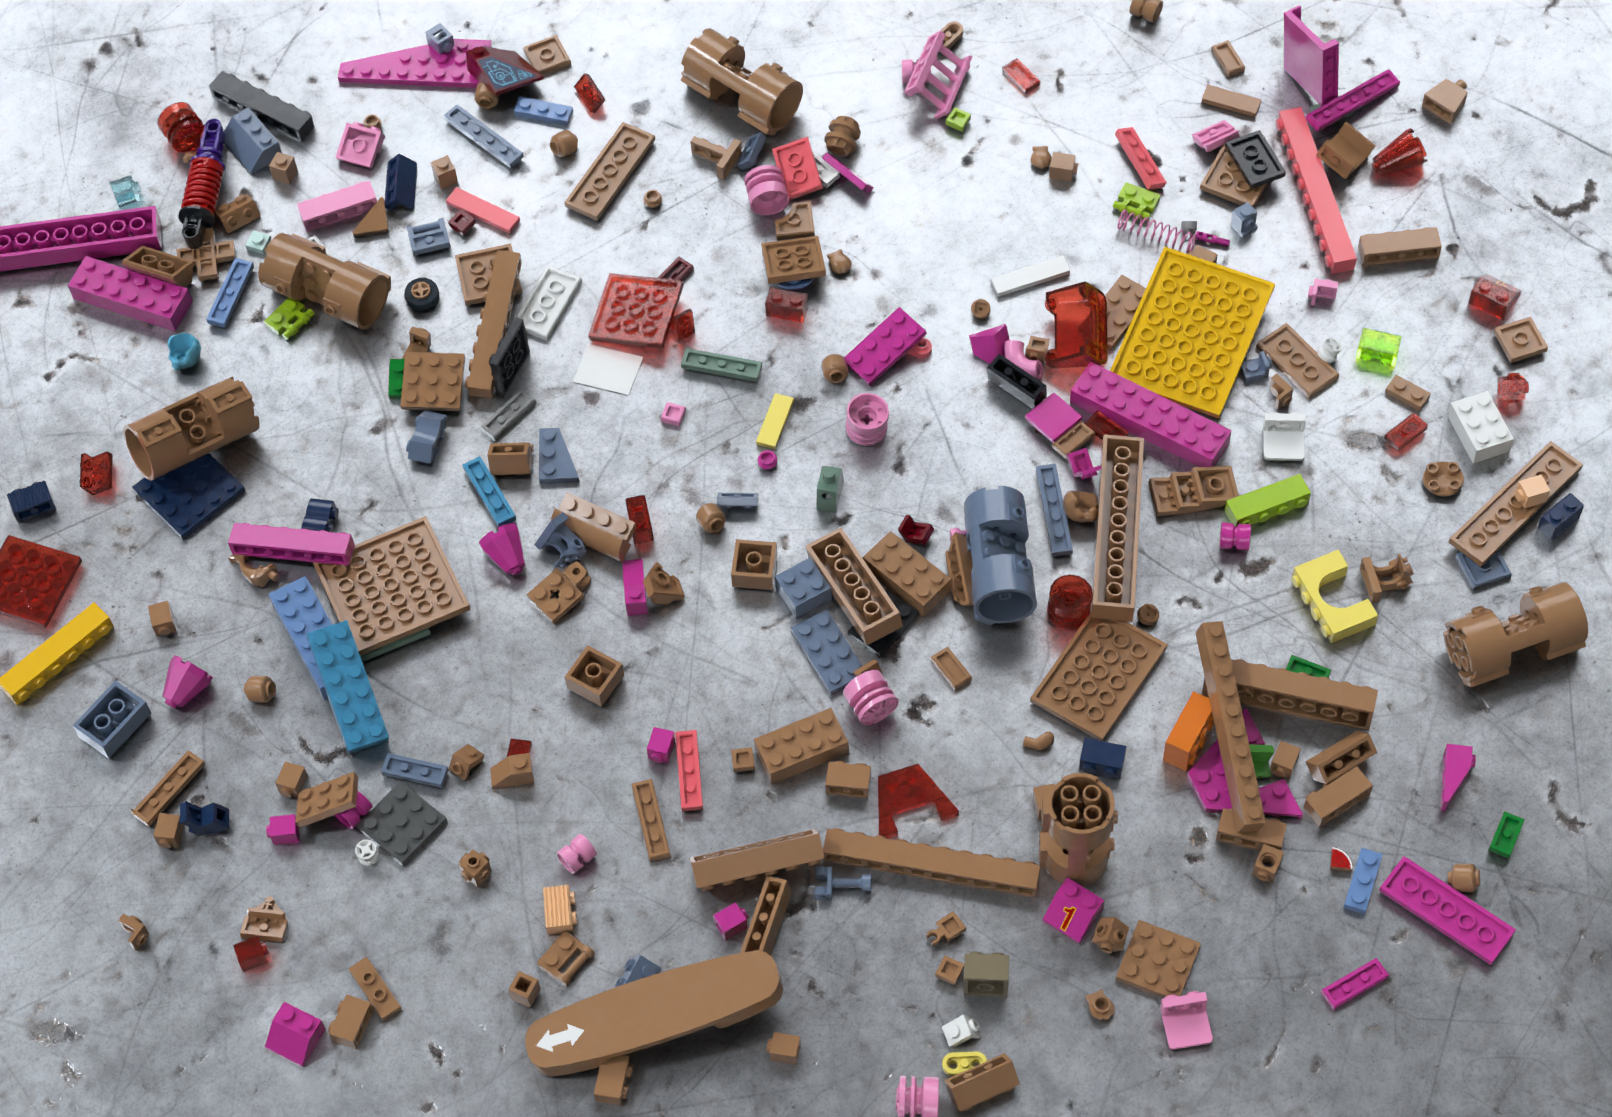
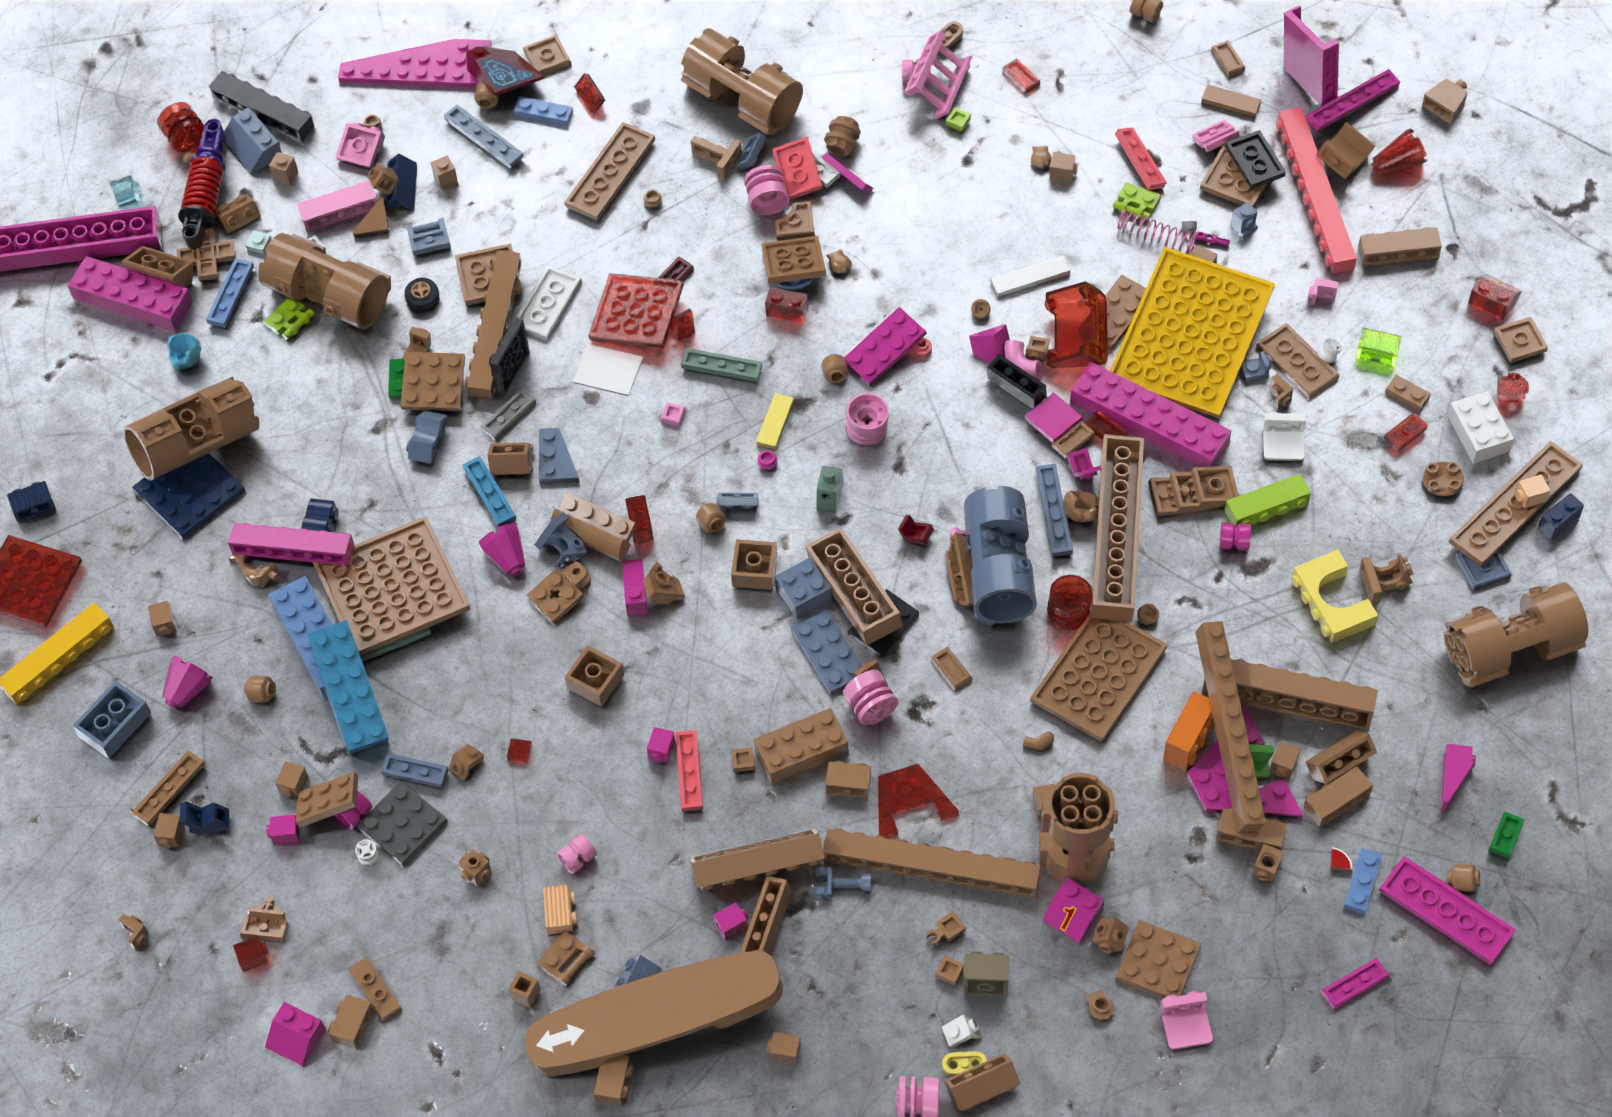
(96, 472): clear red bracket -> none
(383, 178): none -> medium nougat brick
(443, 42): sand blue brick -> none
(461, 222): plate -> none
(483, 210): coral tile -> none
(512, 771): medium nougat slope -> none
(564, 143): medium nougat head -> none
(651, 820): medium nougat tile -> none
(907, 573): medium nougat brick -> none
(1102, 758): dark blue brick -> none
(1299, 665): green plate -> none

